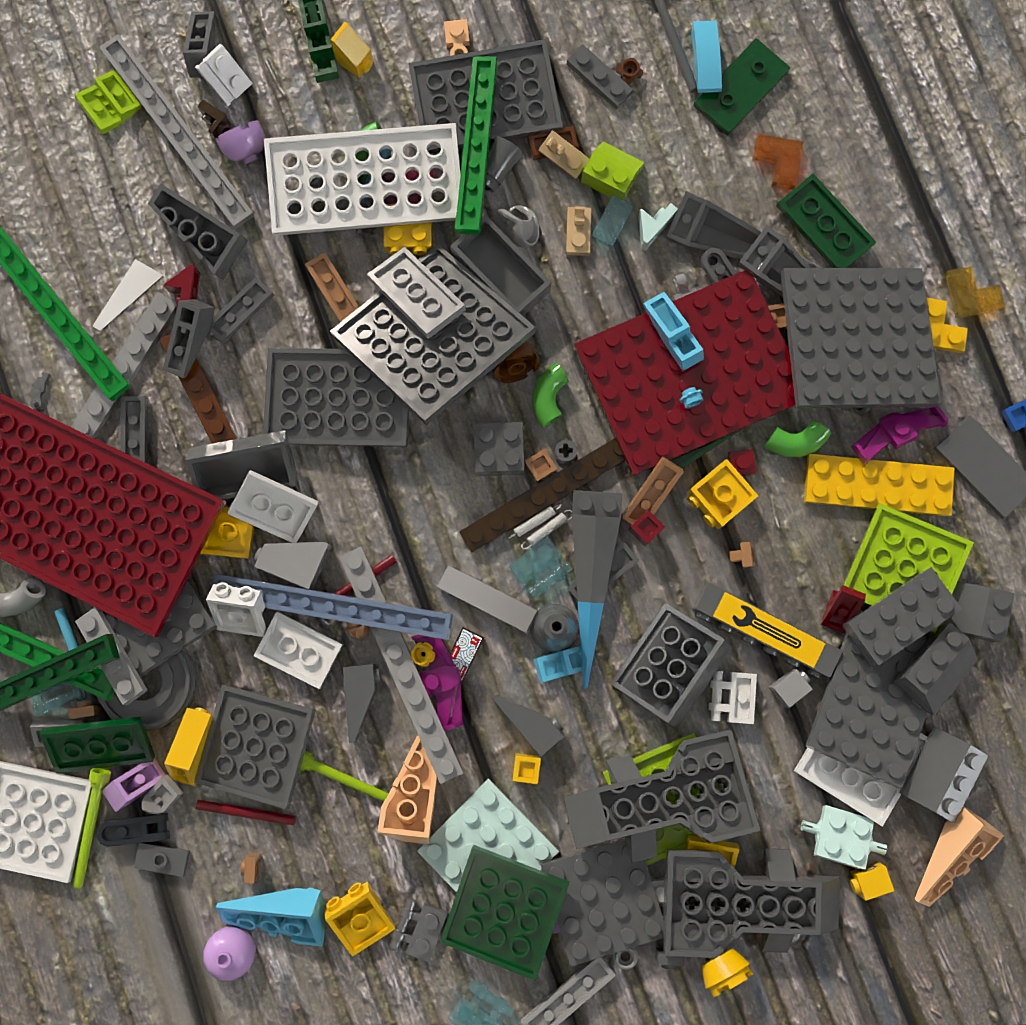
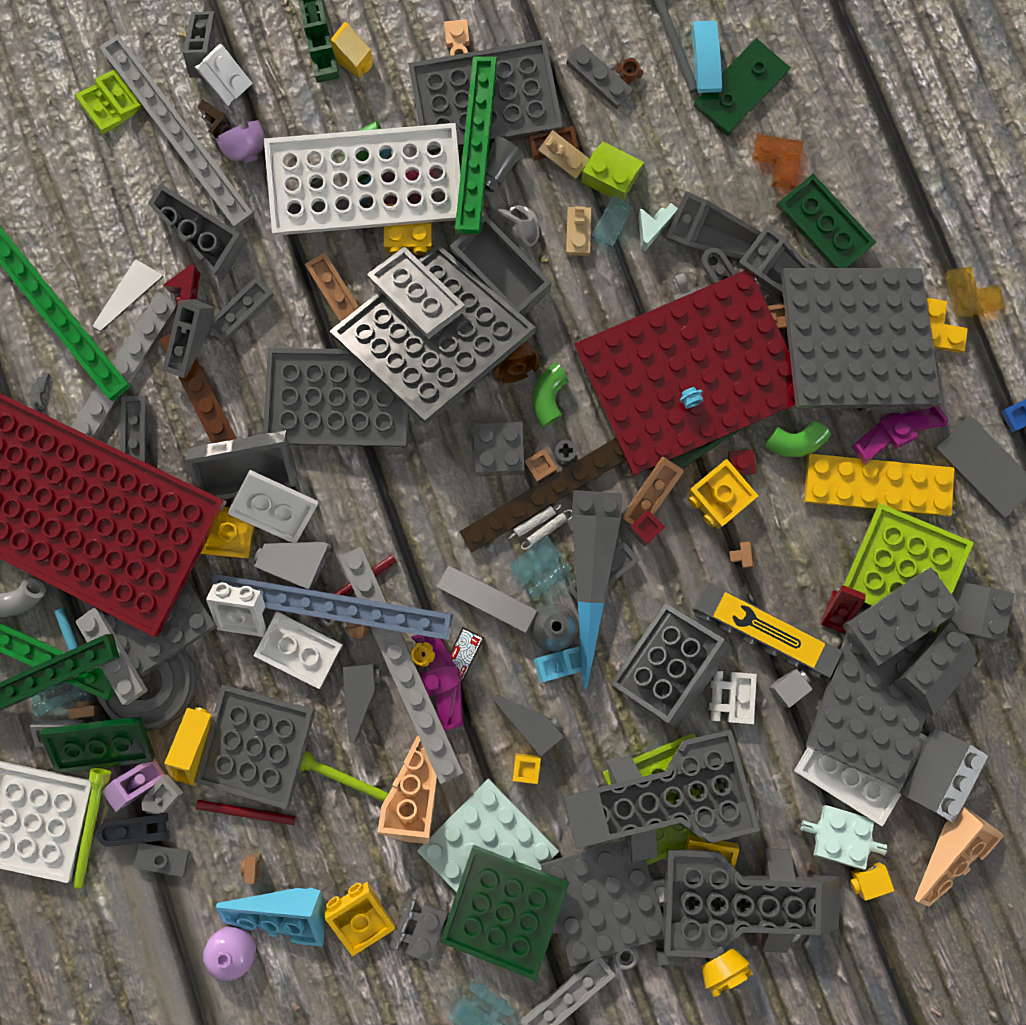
(674, 331): medium azure slope -> none

